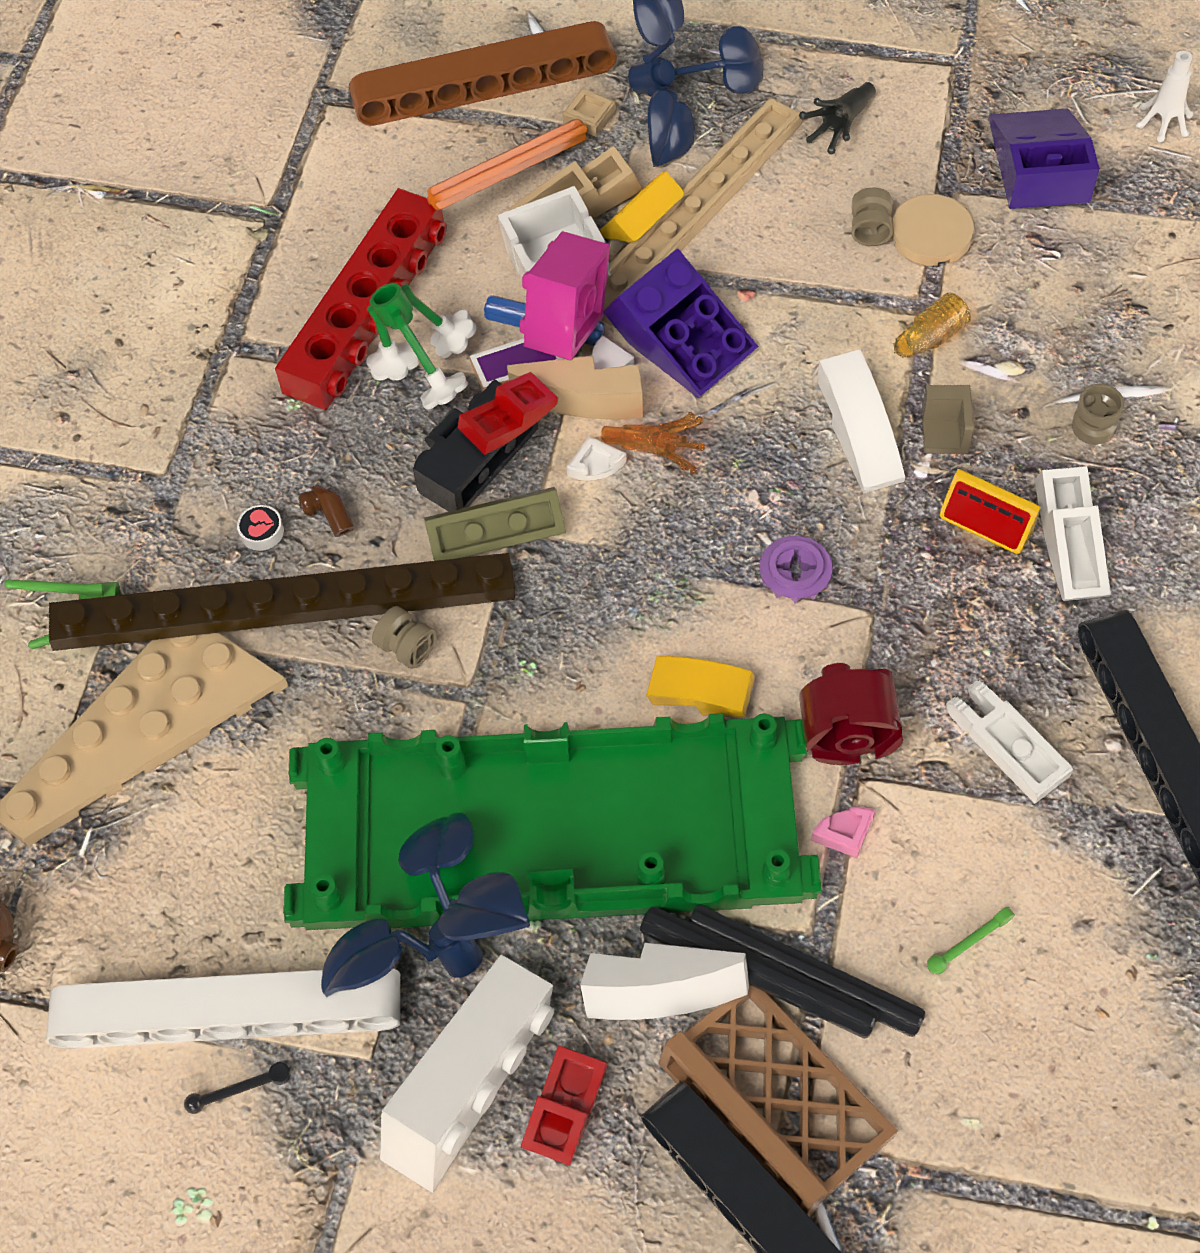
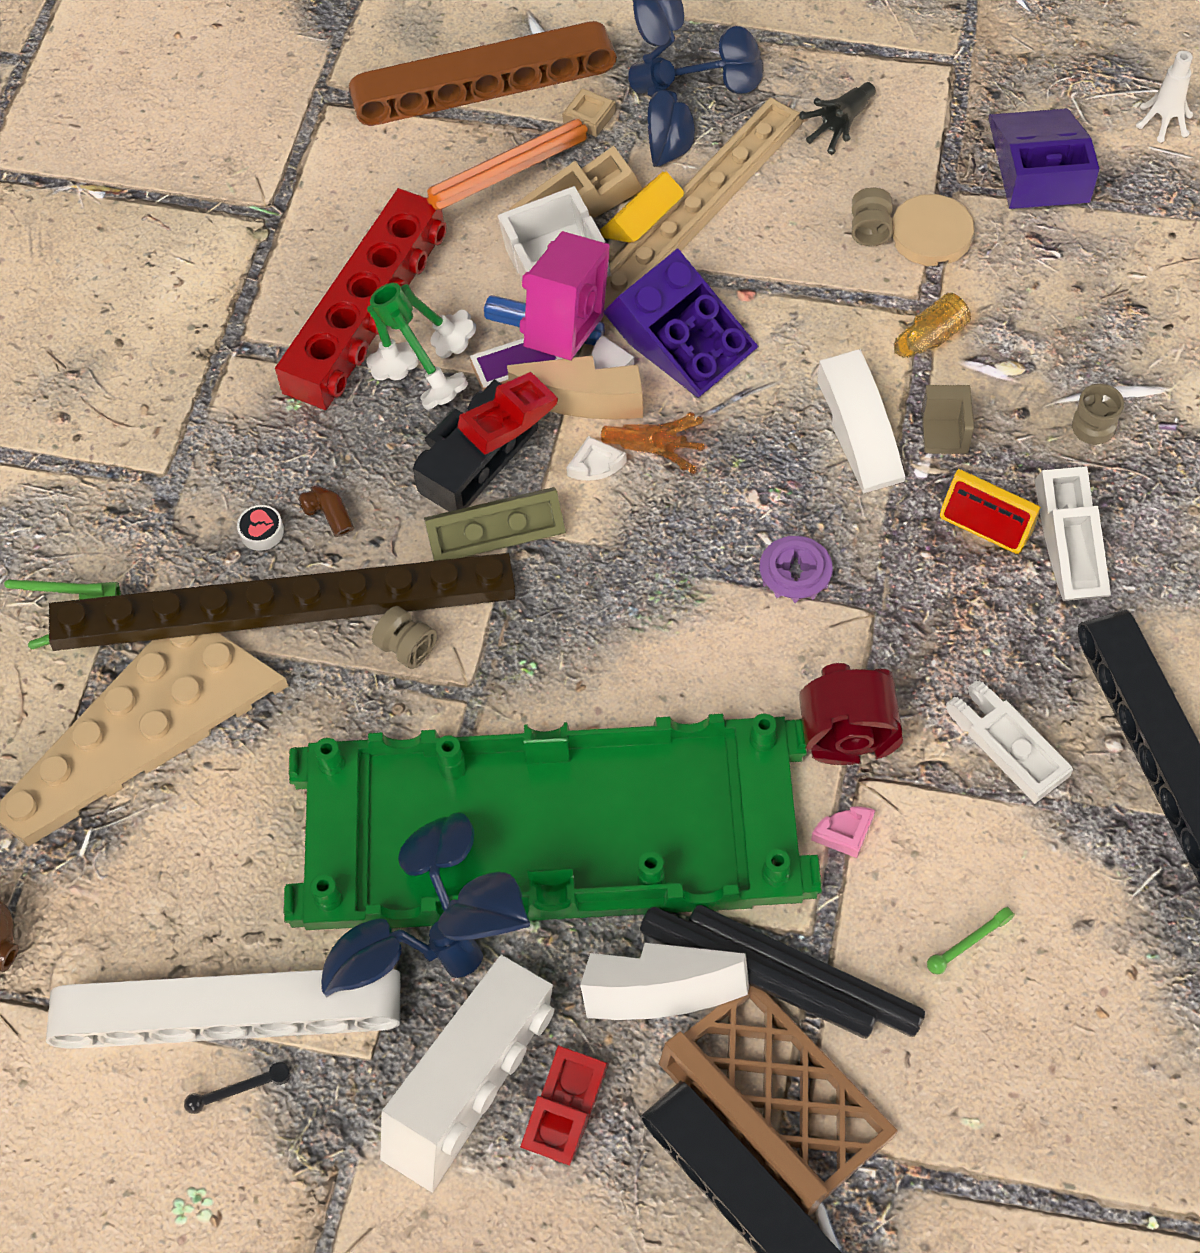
(700, 683): yellow slope -> none

